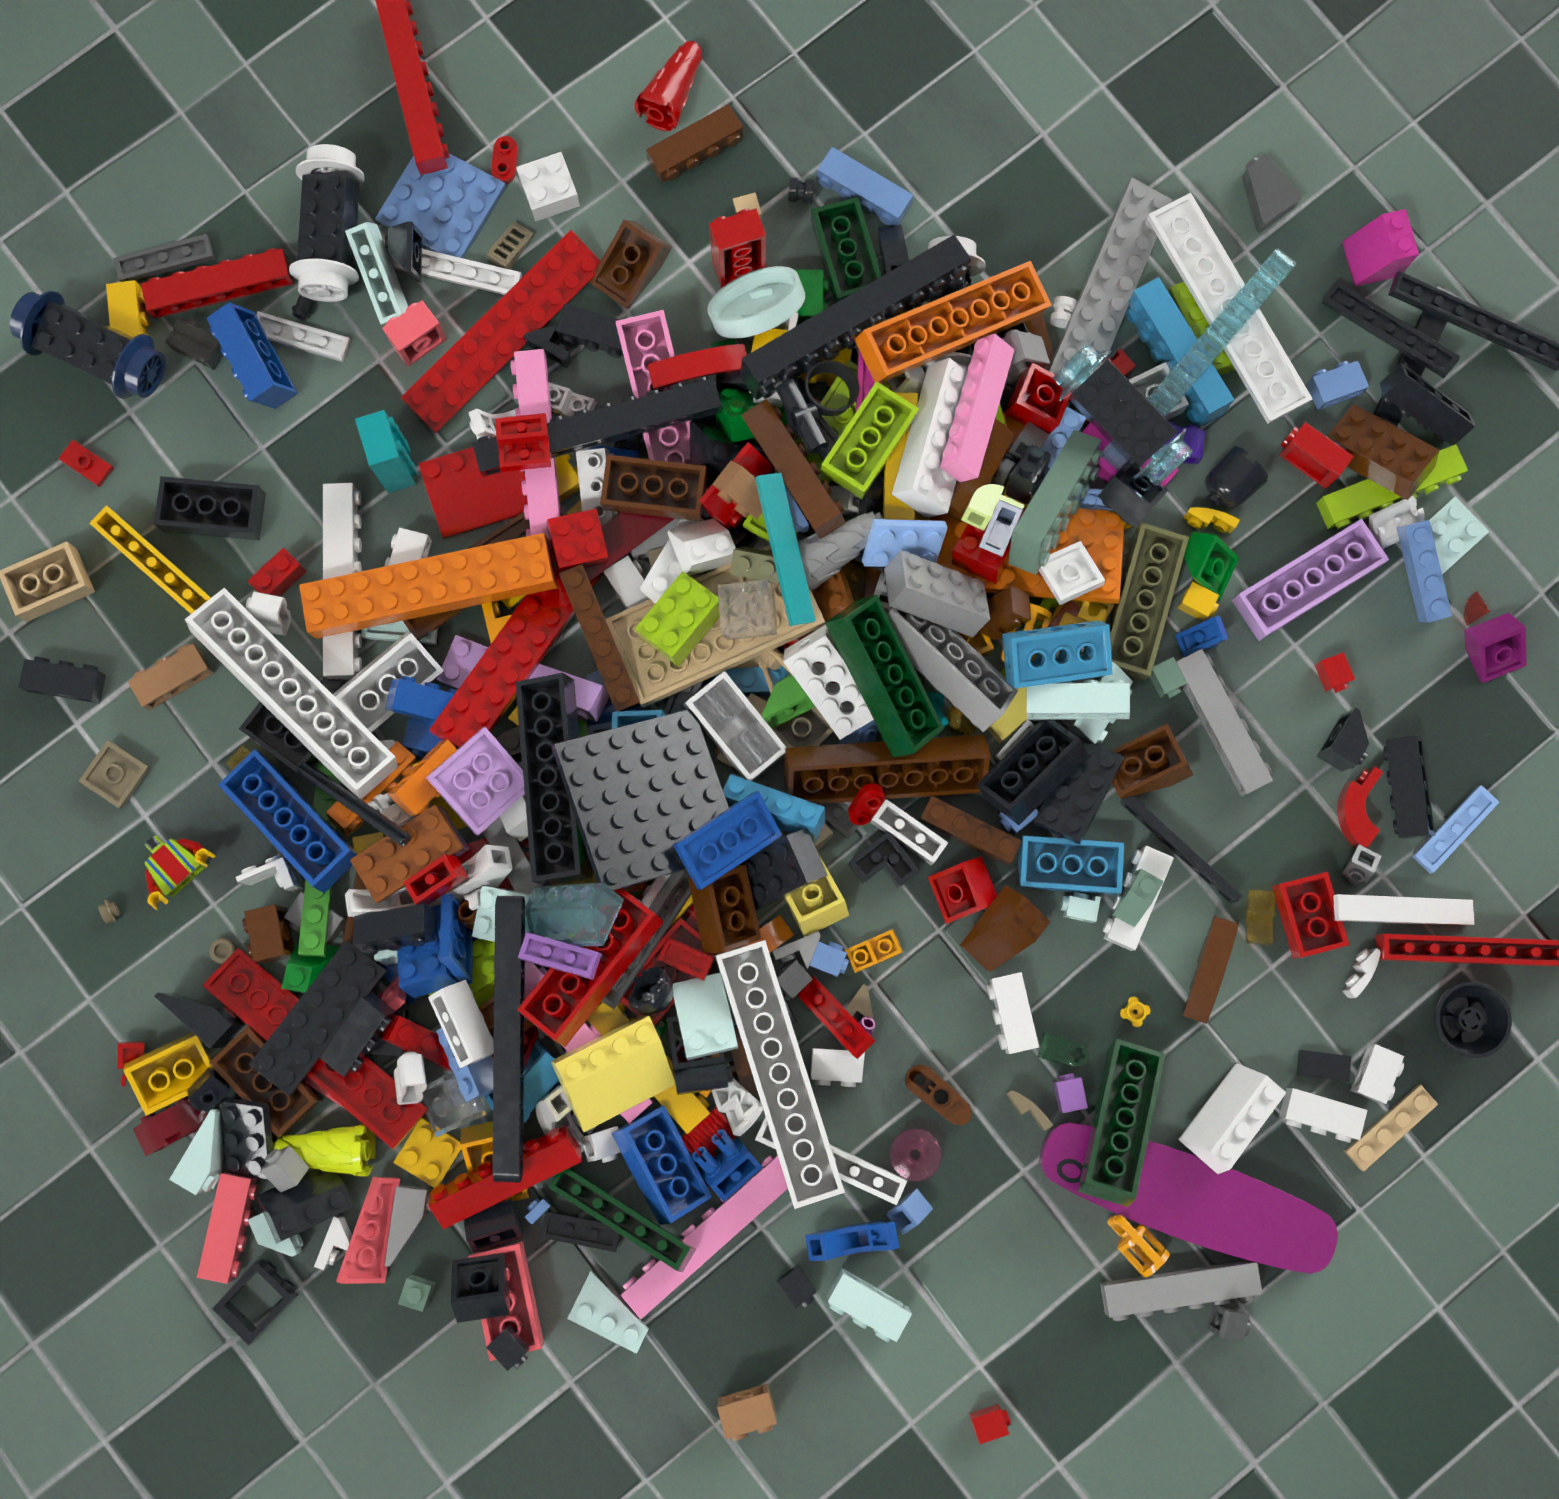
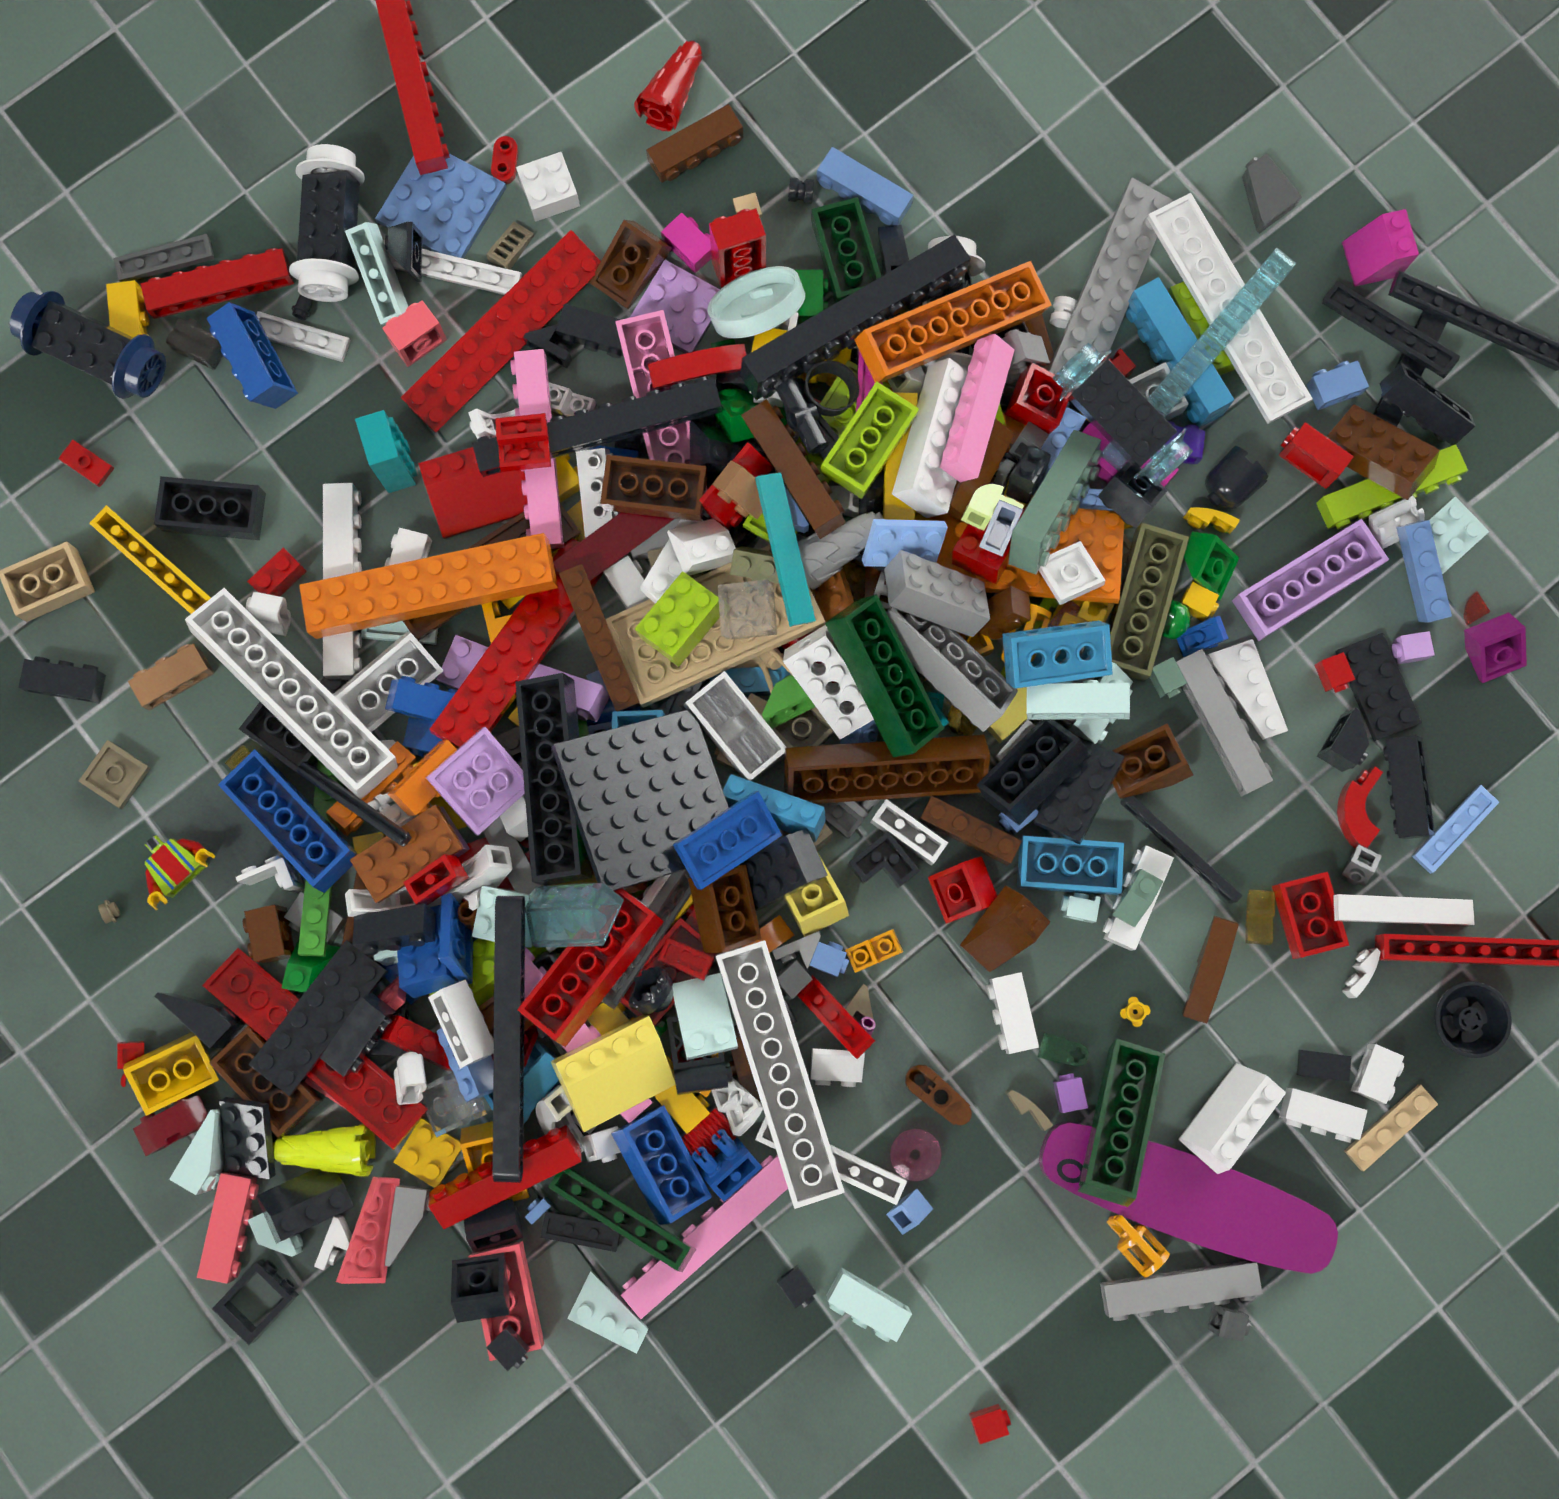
(207, 1091): black brick -> none
(221, 950): dark tan tile -> none
(284, 1168): light grey brick -> none
(417, 1293): sand green brick -> none
(559, 955): medium lavender plate -> none
(577, 540): red brick -> none
(684, 304): none -> lavender plate
(688, 242): none -> dark pink brick
(747, 1412): medium nougat brick -> none
(851, 1239): blue arch -> none
(866, 804): red plate -> none
(1177, 620): none -> green hair
(1250, 687): none -> white wing
(1379, 687): none -> black plate
(1413, 647): none -> lavender brick

